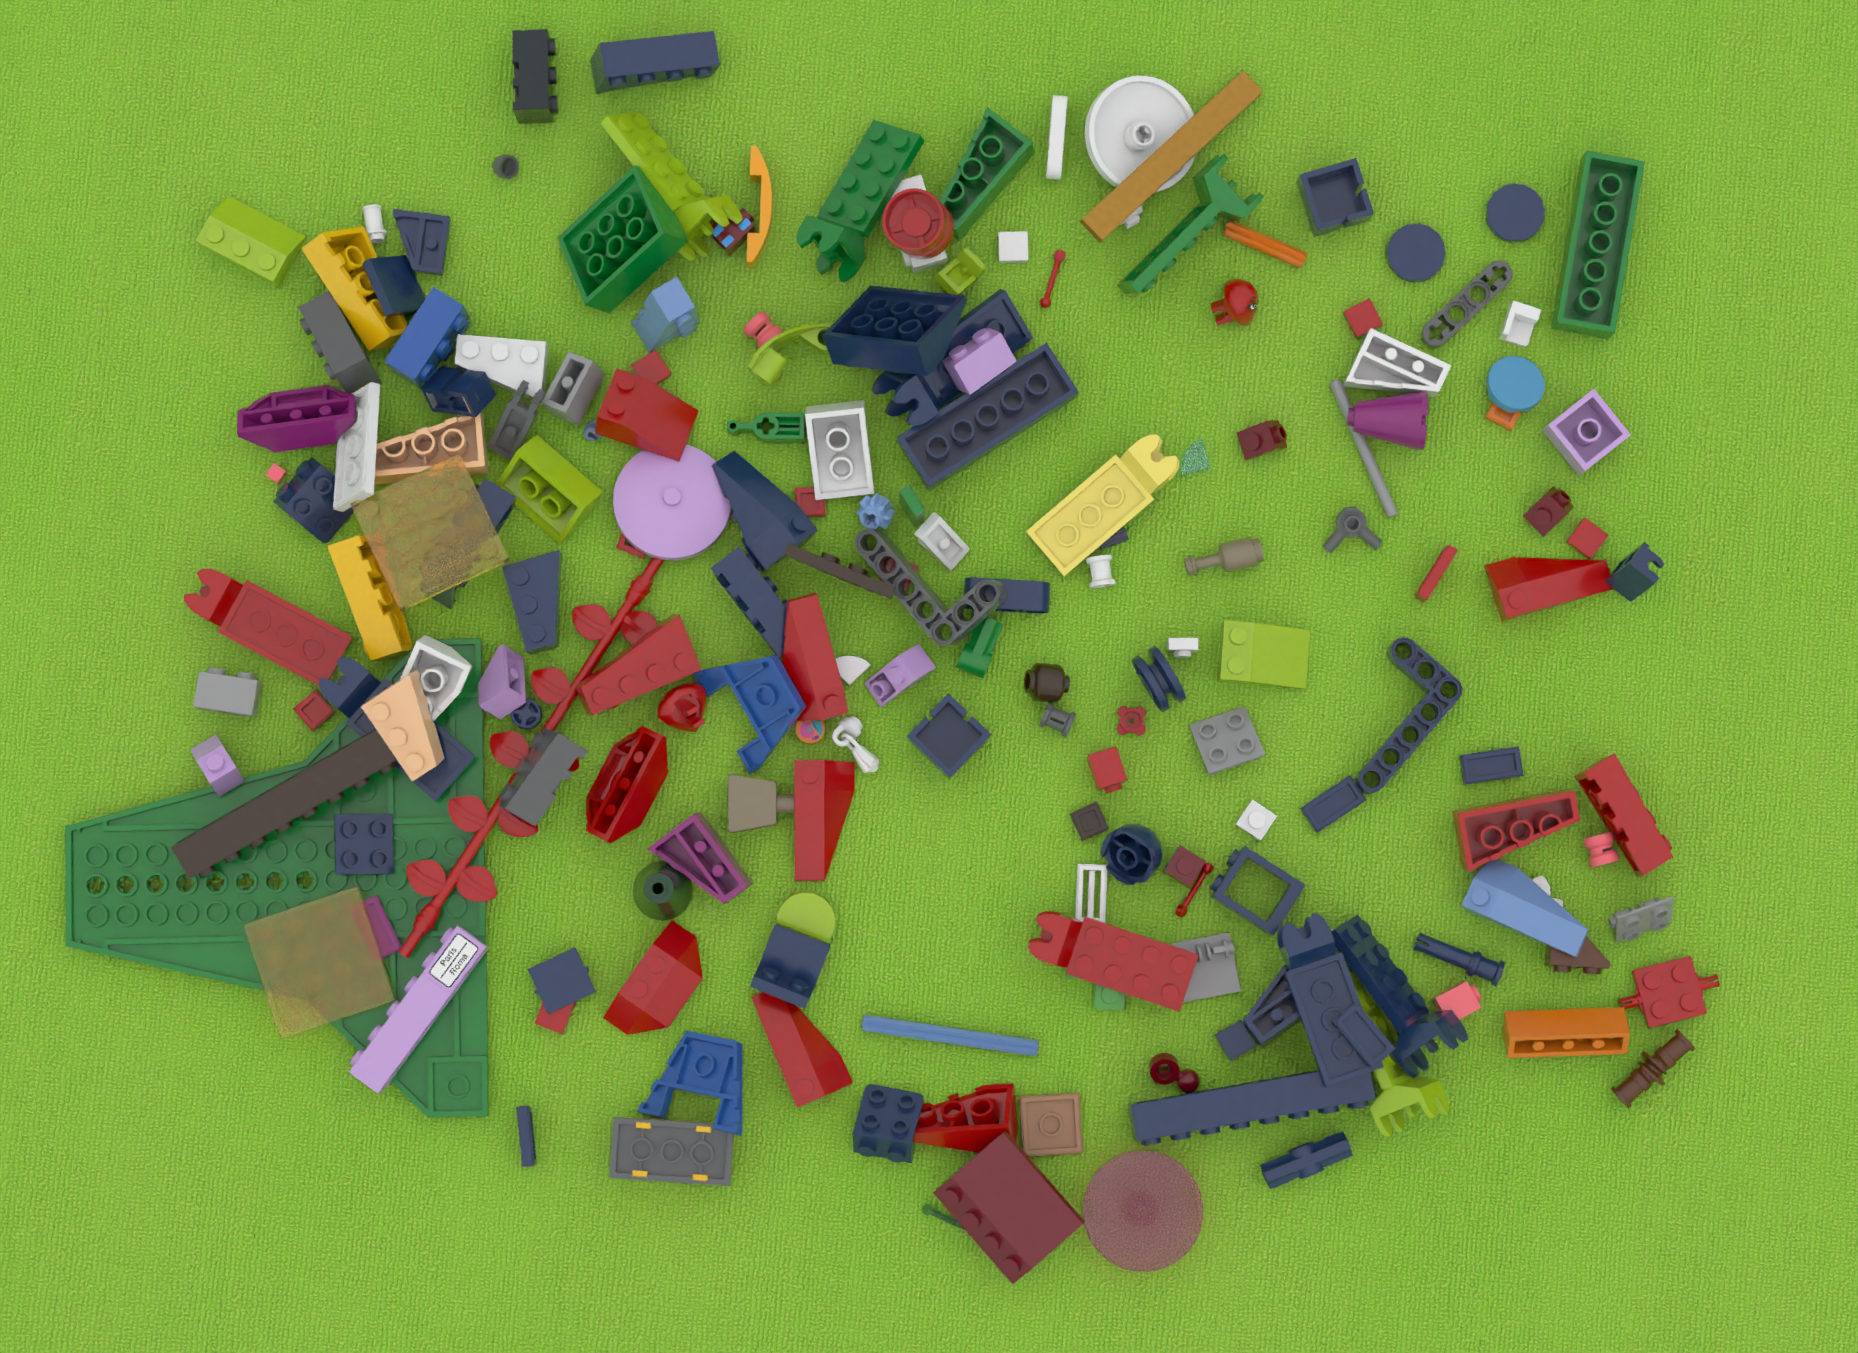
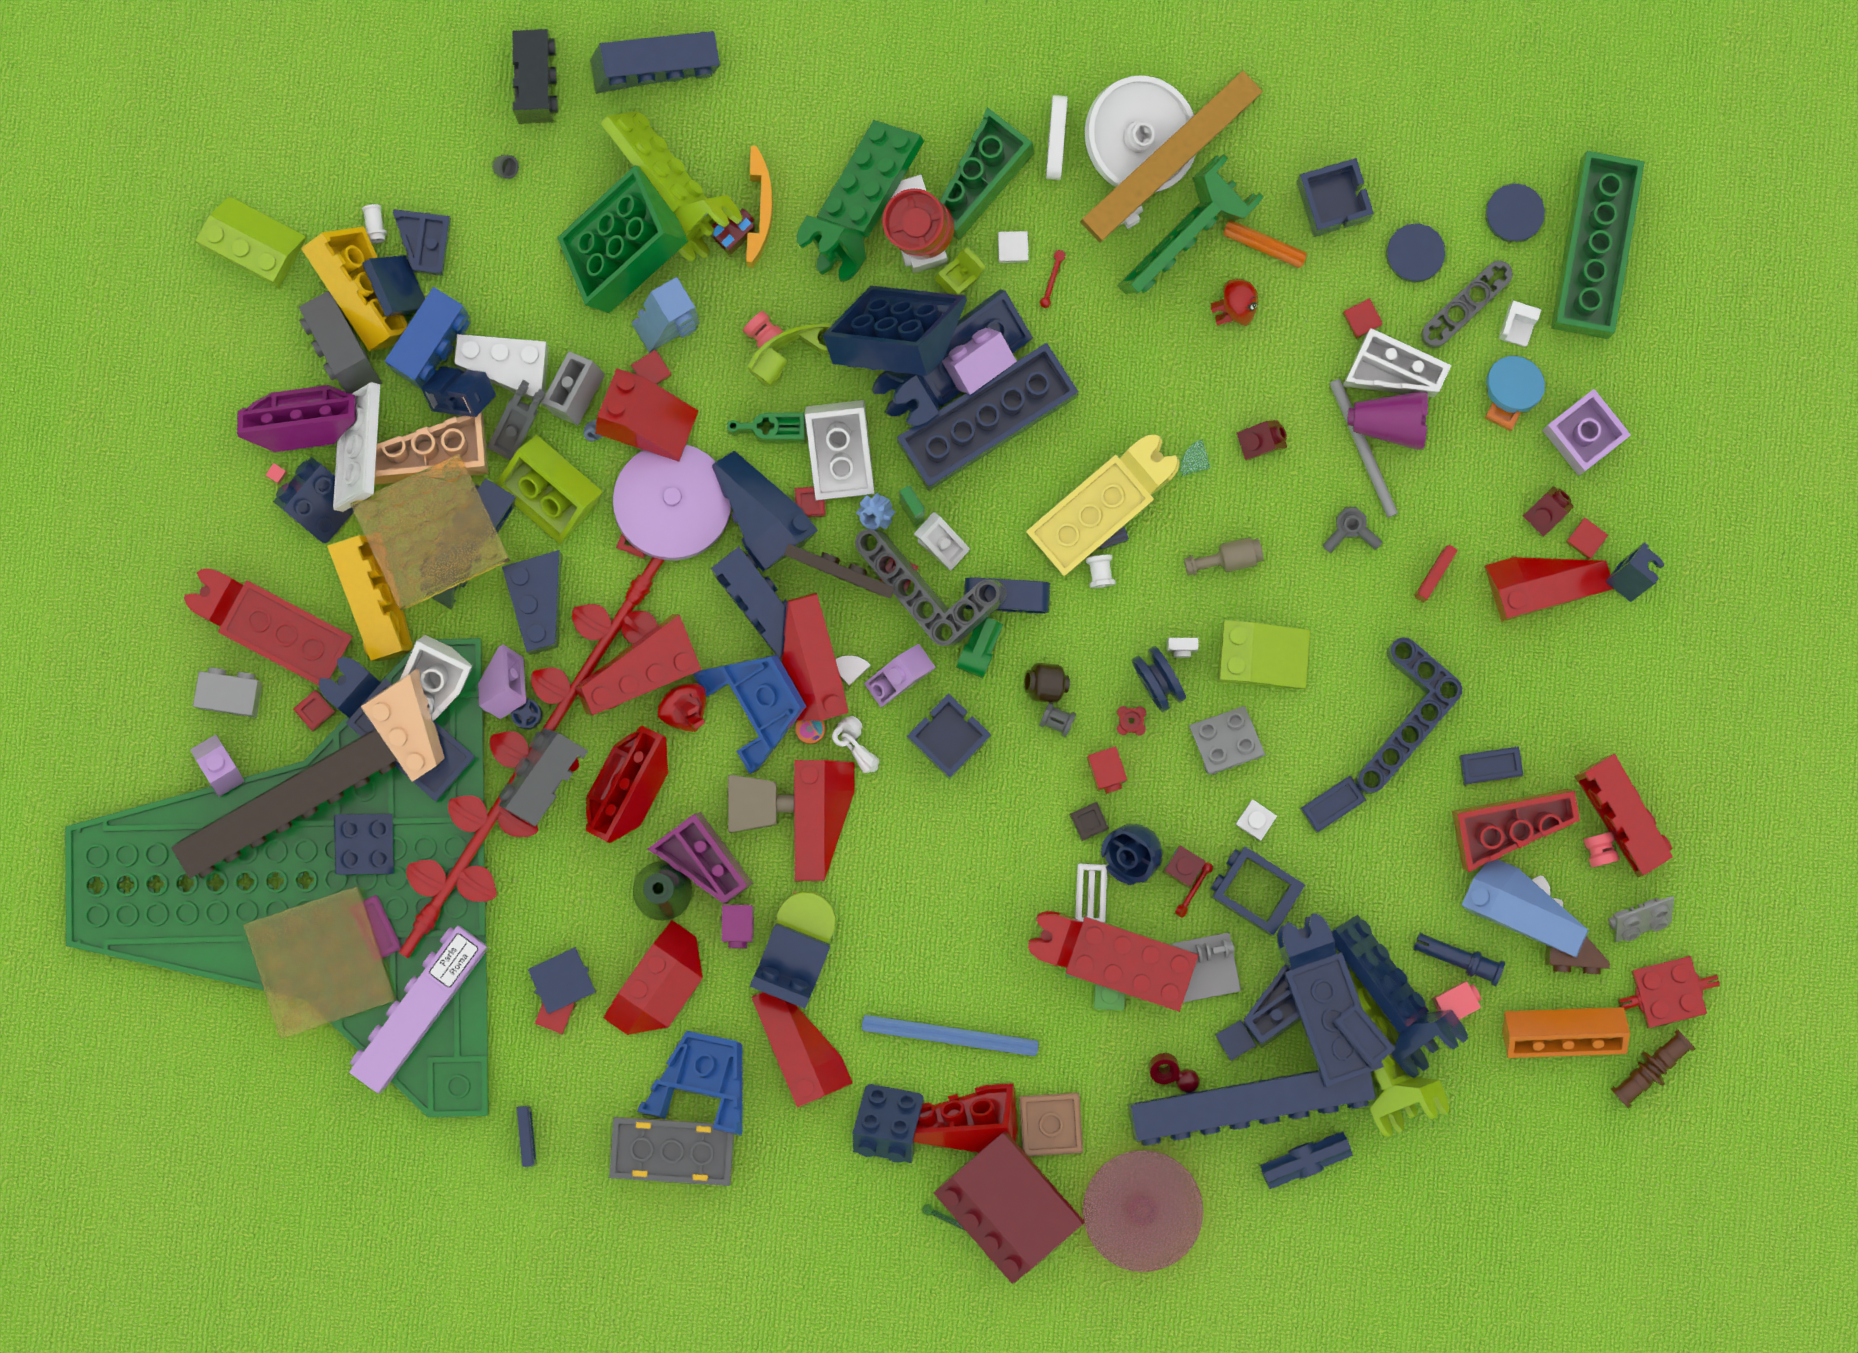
(738, 925): none -> magenta brick

